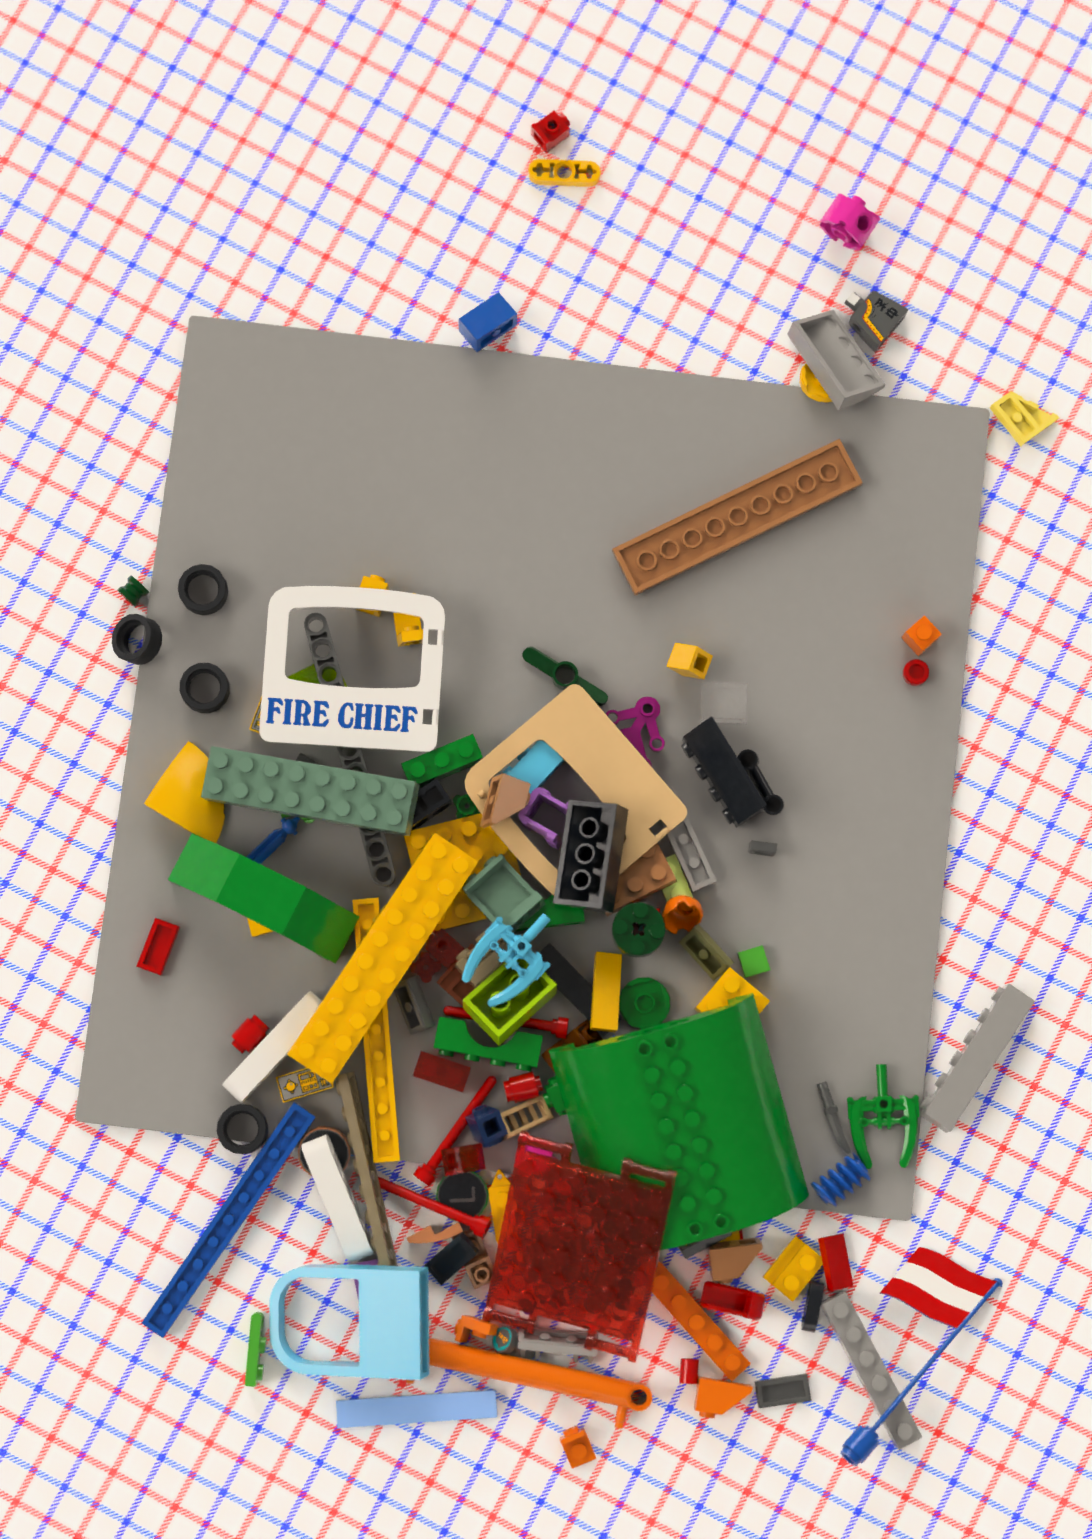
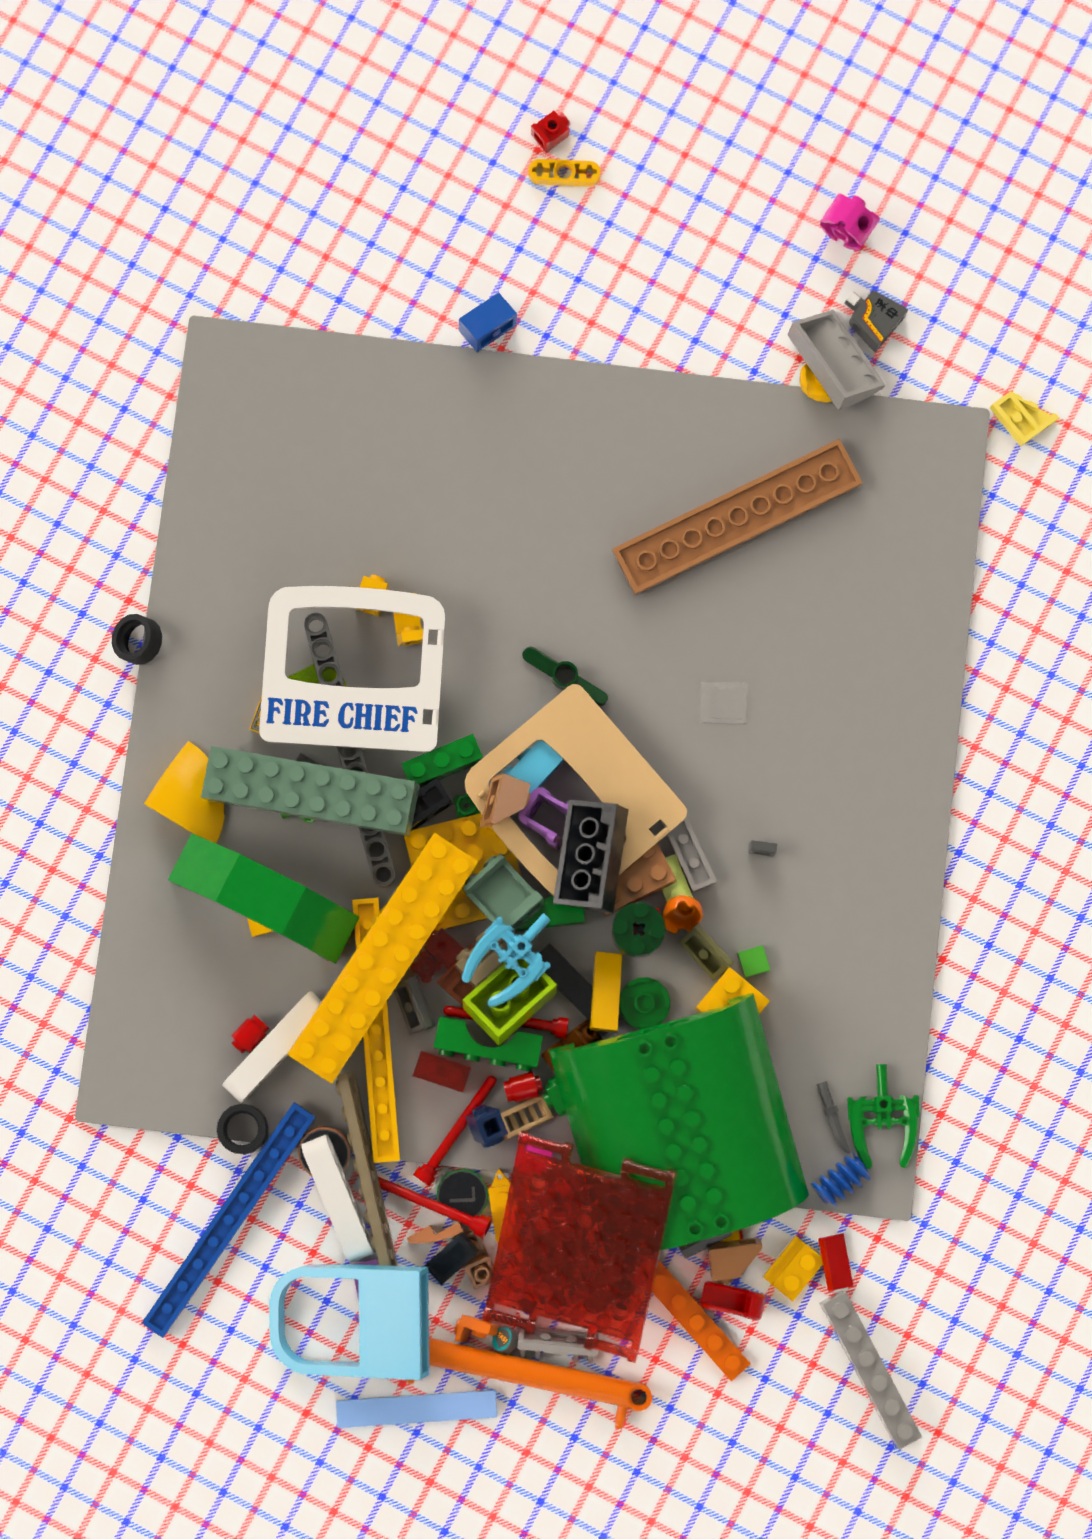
(133, 591): dark green wheel -> none
(158, 946): red tile -> none
(190, 674): black tyre -> none
(192, 573): black tyre -> none
(256, 1346): bright green hinge -> none
(274, 840): blue wheel -> none
(301, 1084): tile -> none
(468, 1159): clear red brick -> none
(577, 1446): orange bracket -> none
(633, 733): magenta plant -> none
(689, 661): yellow brick -> none
(689, 1371): red hinge -> none
(718, 1396): orange slope -> none
(723, 772): black slope -> none
(750, 762): black bar -> none
(782, 1390): dark grey tile -> none
(812, 1306): black beam -> none
(915, 672): red tile -> none
(921, 635): orange brick -> none
(940, 1292): flag -> none
(976, 1058): light grey brick -> none

